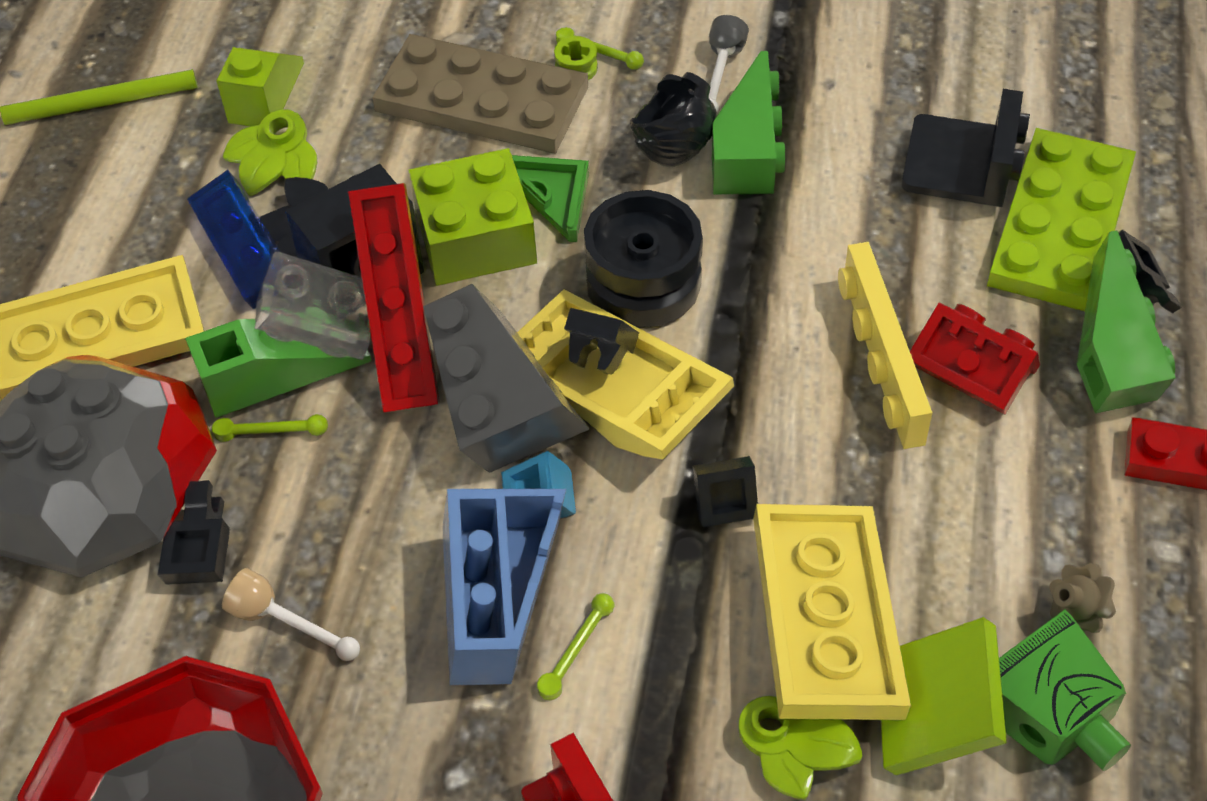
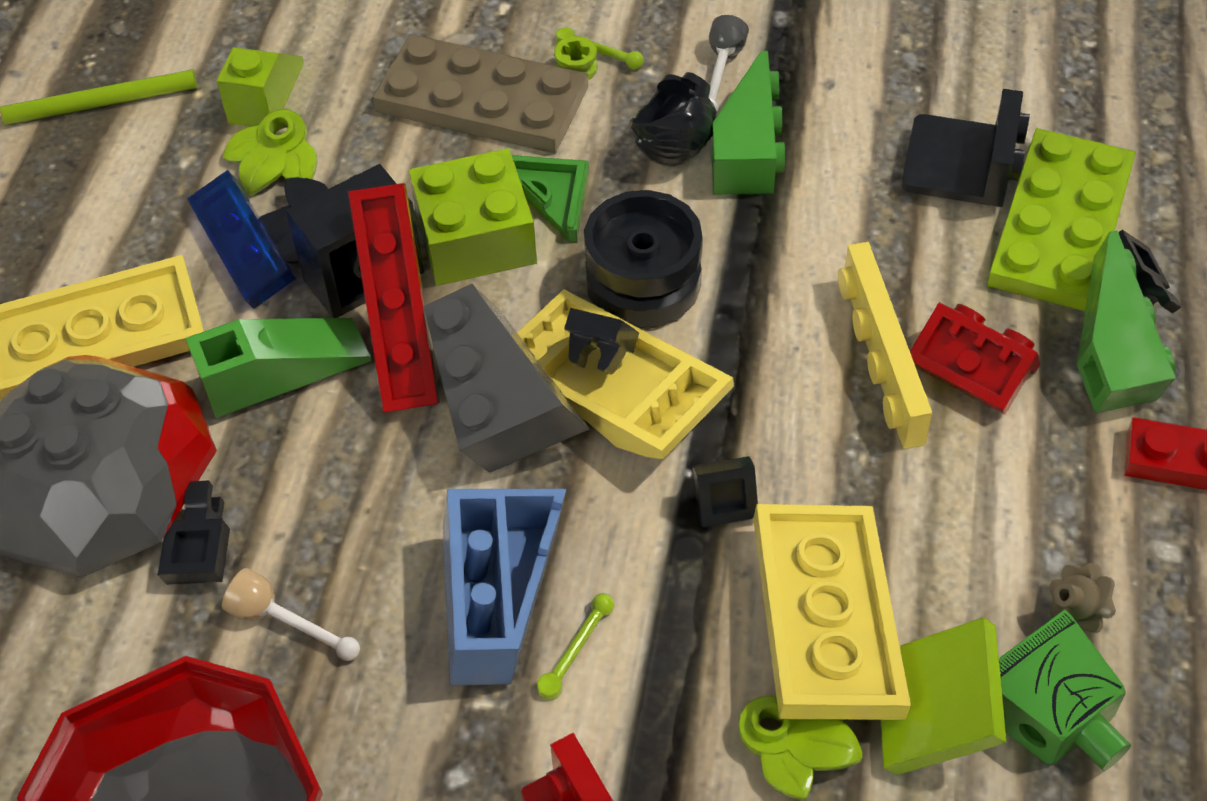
(225, 429): lime hinge -> none
(313, 306): clear bracket -> none
(542, 472): dark azure slope -> none

